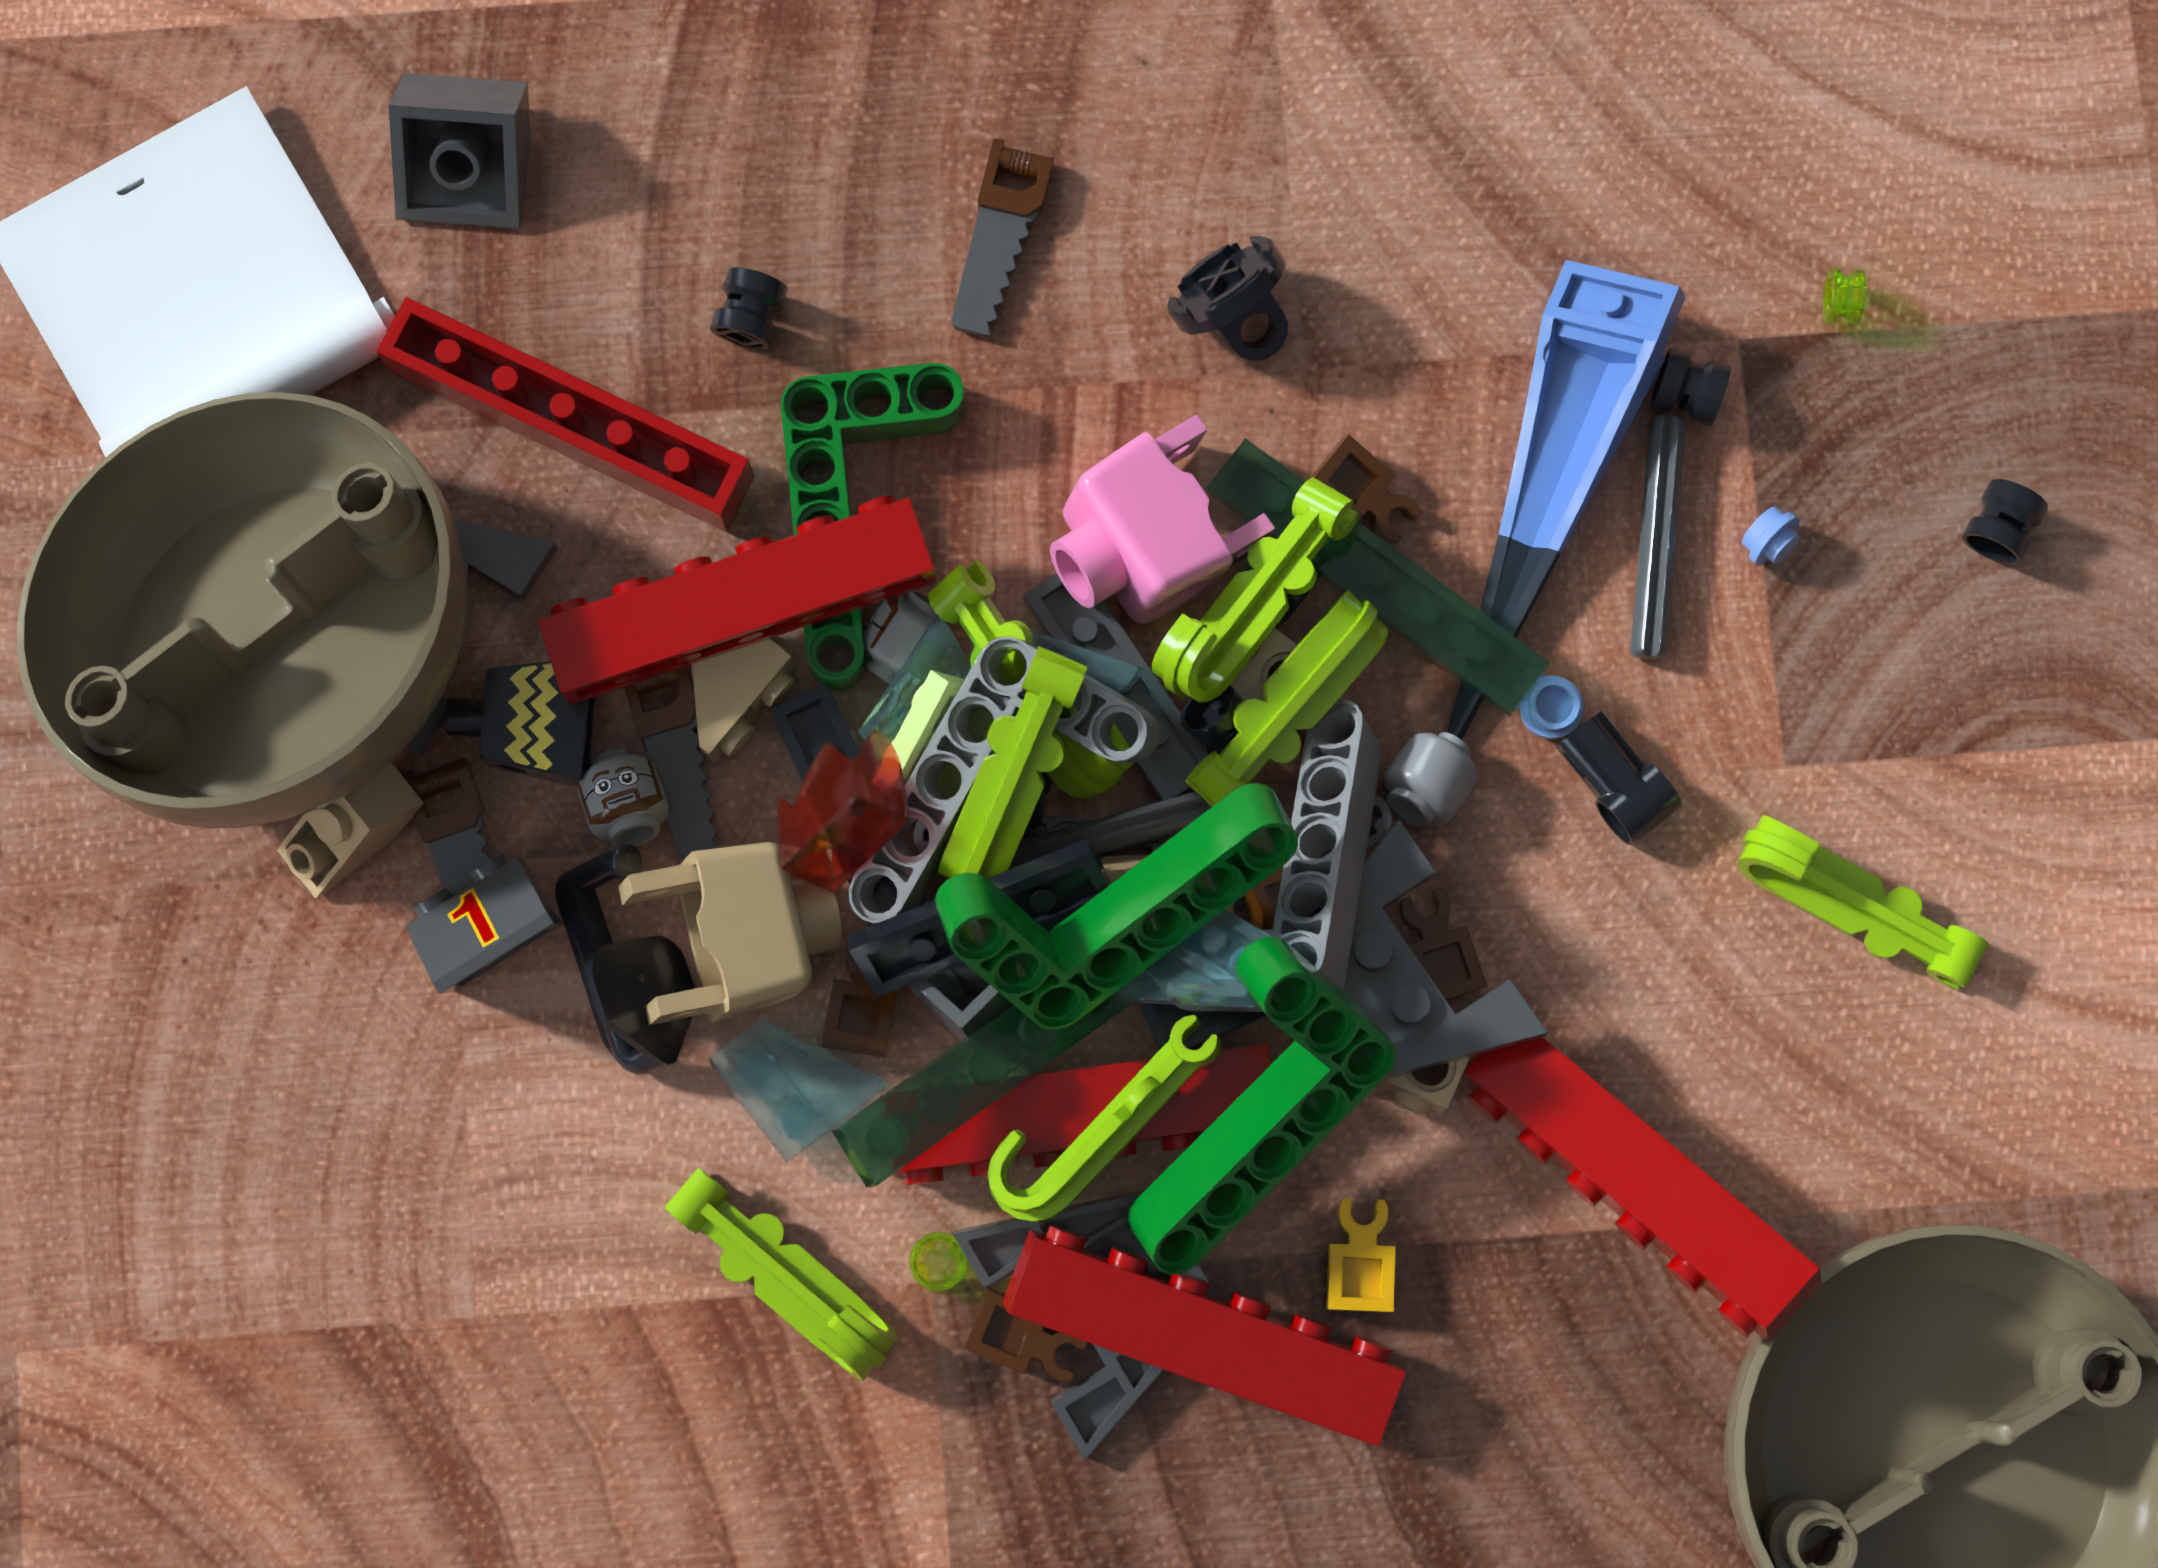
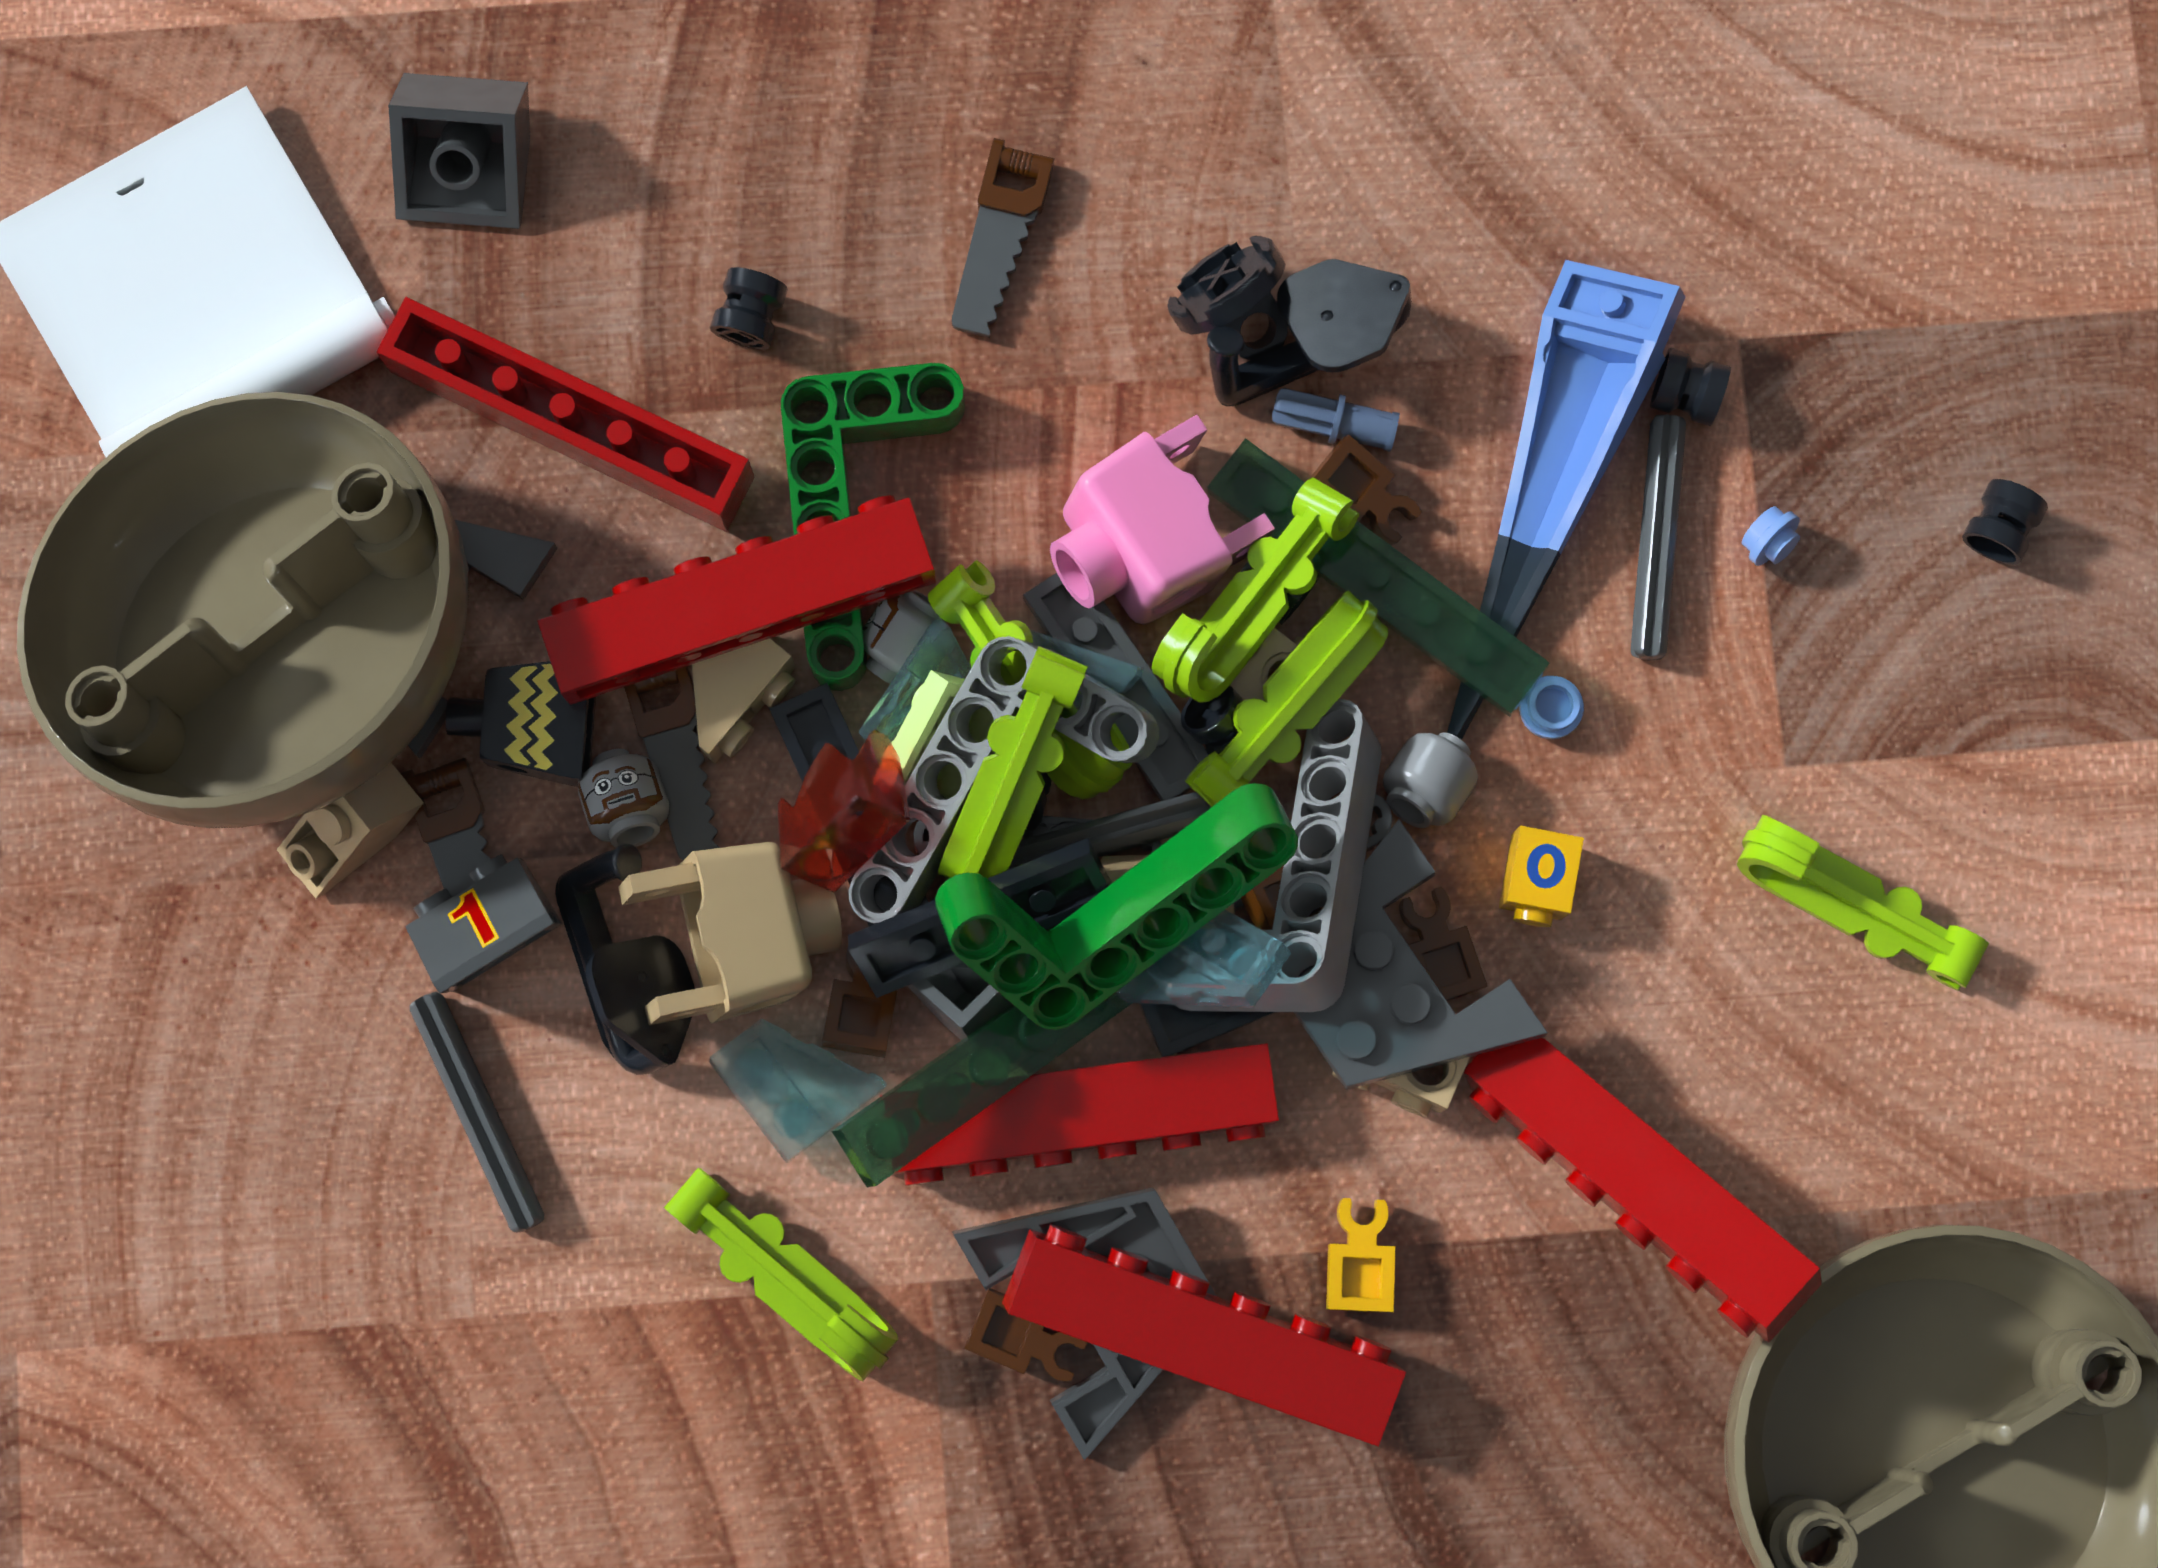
(477, 1112): none -> dark grey axle
(920, 1271): clear neon green bush -> none
(1105, 1135): lime piece -> none
(1276, 1120): green beam -> none
(1335, 418): none -> sand blue axle
(1338, 318): none -> black piece
(1540, 875): none -> yellow brick
(1629, 793): black piece -> none
(1844, 296): clear neon green bush -> none

